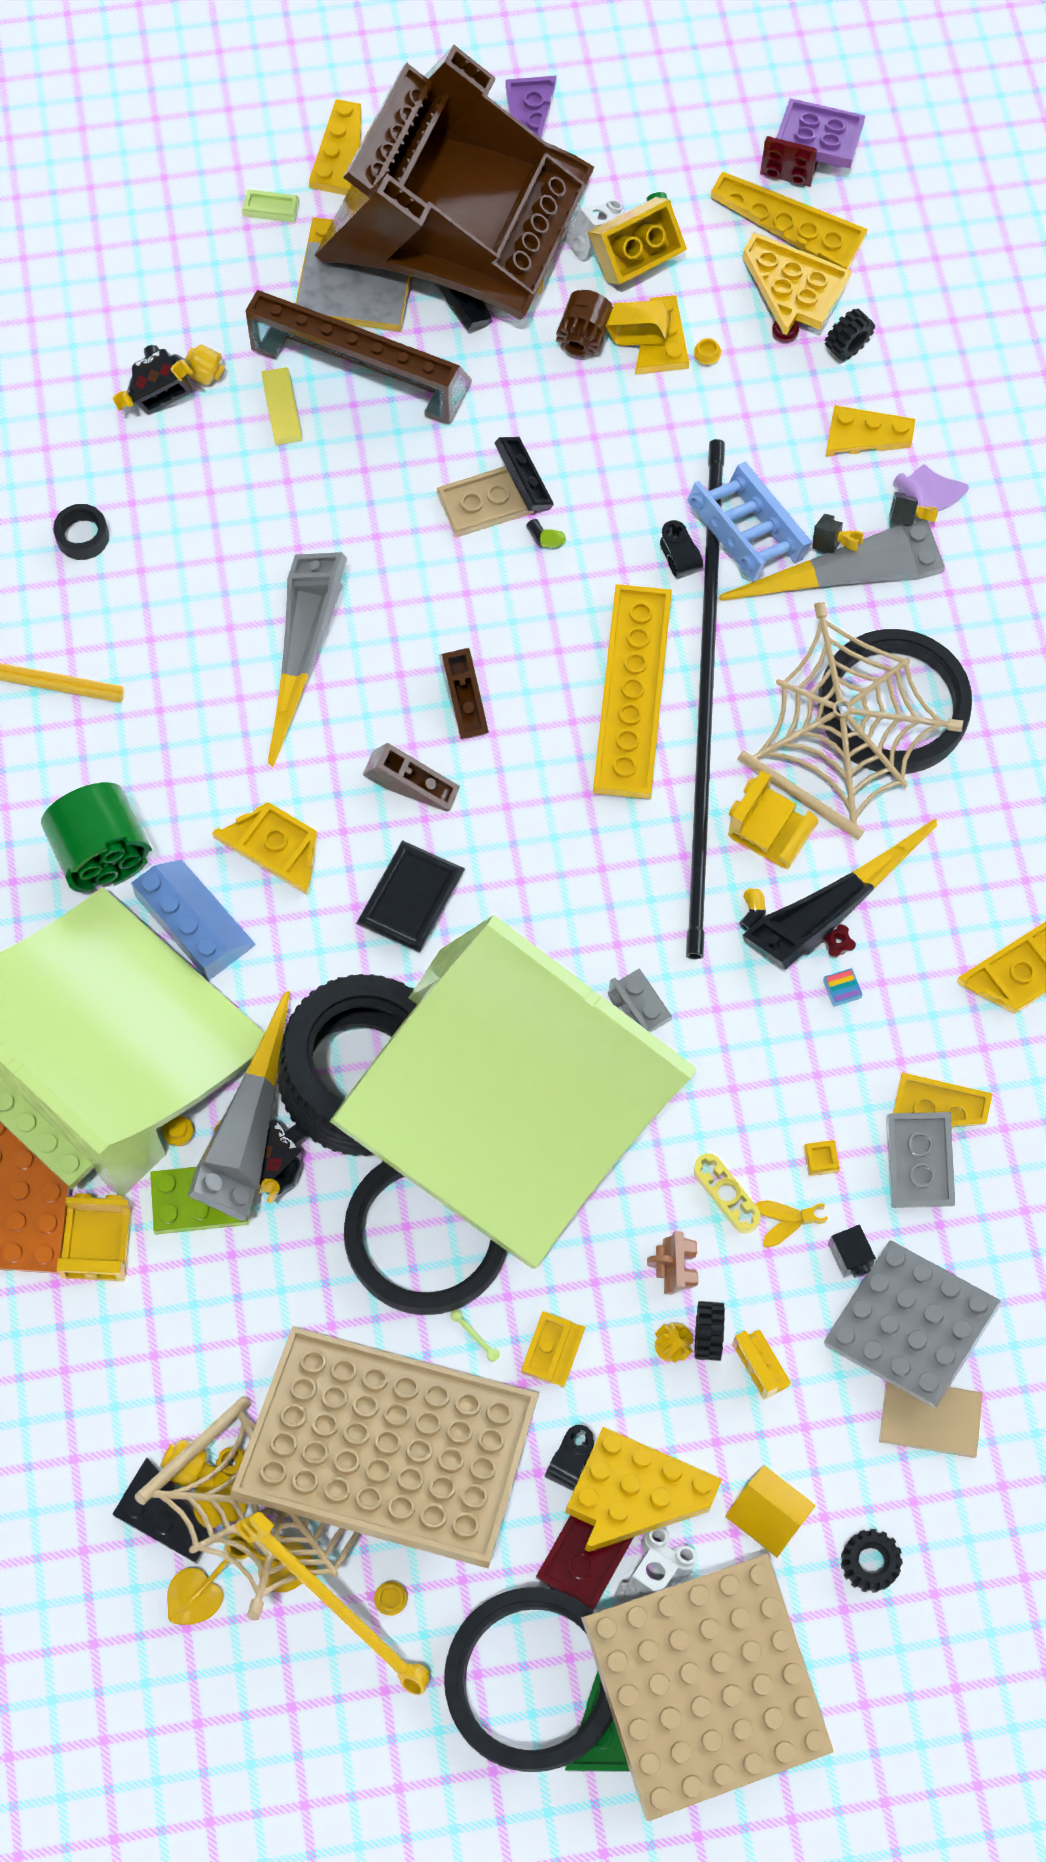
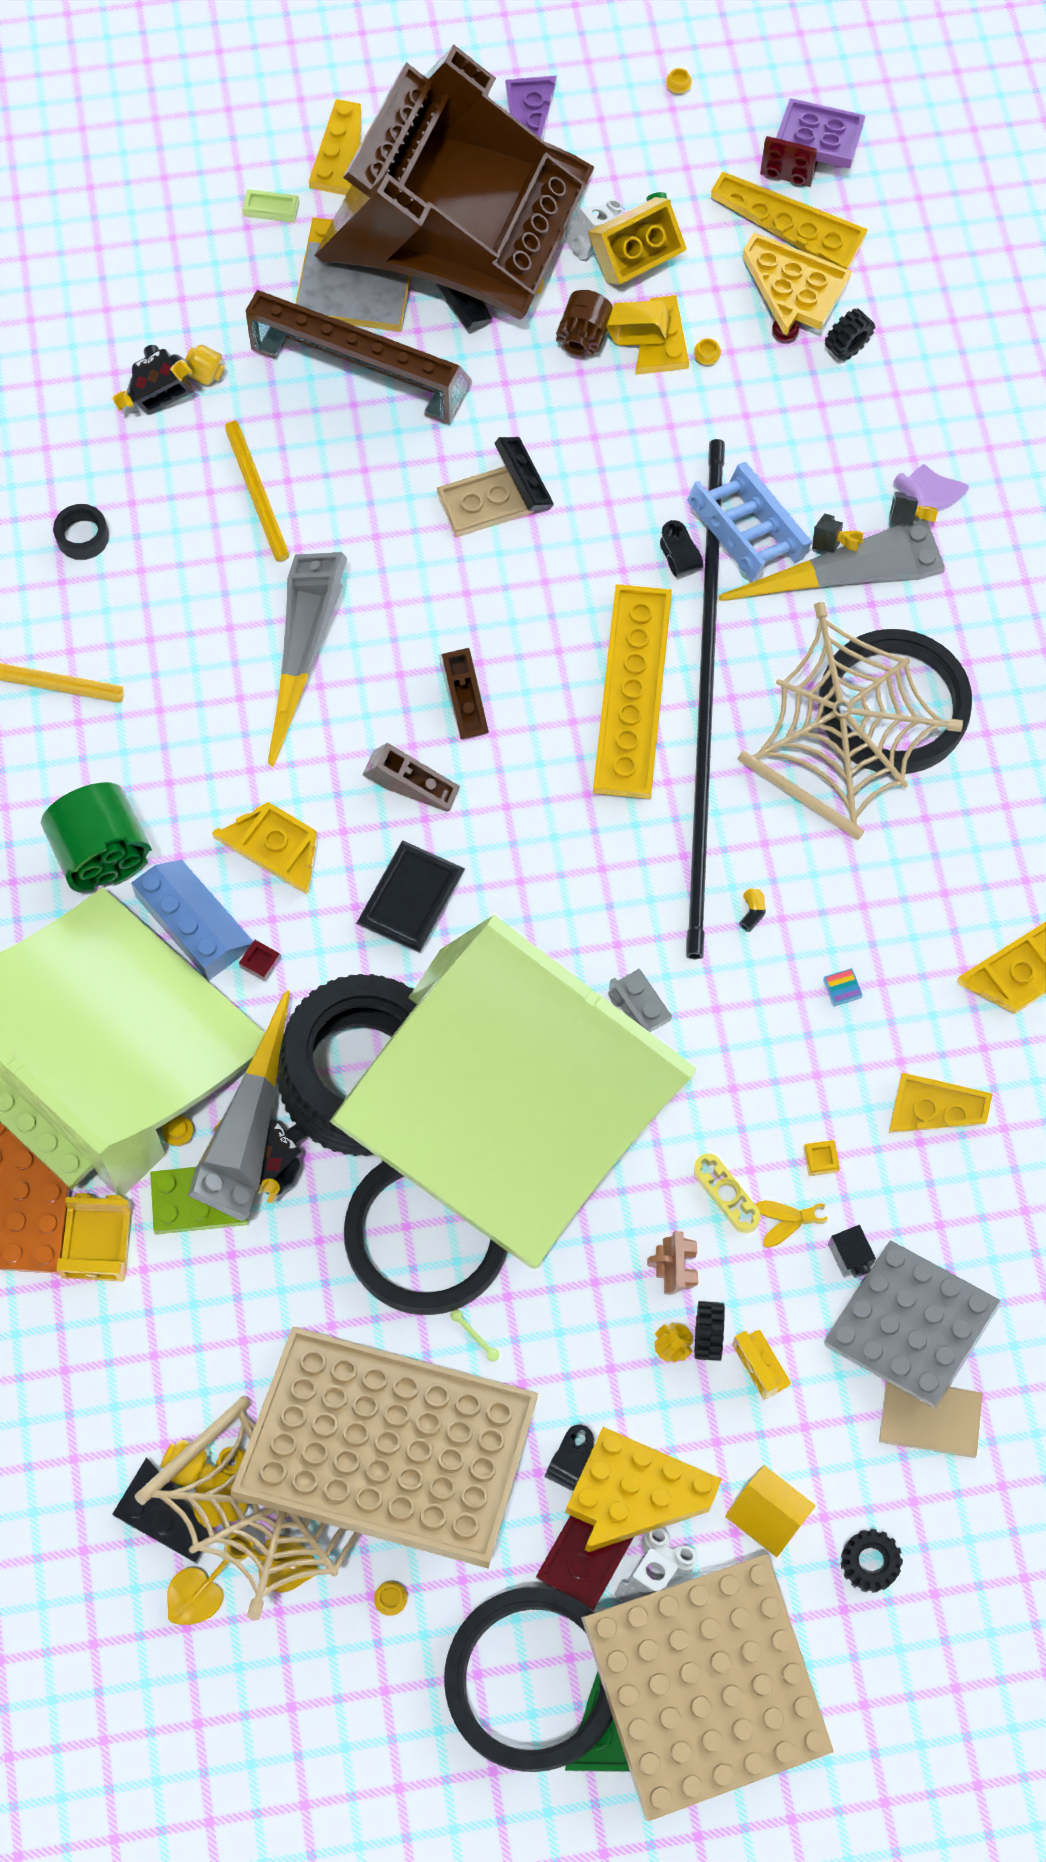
(256, 491): none -> yellow axle
(257, 1527): yellow hinge -> none
(259, 960): none -> dark red plate
(281, 406): light yellow tile -> none
(545, 537): lime arm -> none
(553, 1349): yellow plate -> none
(679, 80): none -> yellow plate
(769, 824): yellow piece -> none
(807, 922): black plate -> none
(836, 949): dark red plate -> none
(864, 430): yellow wing -> none
(921, 1160): light grey plate -> none

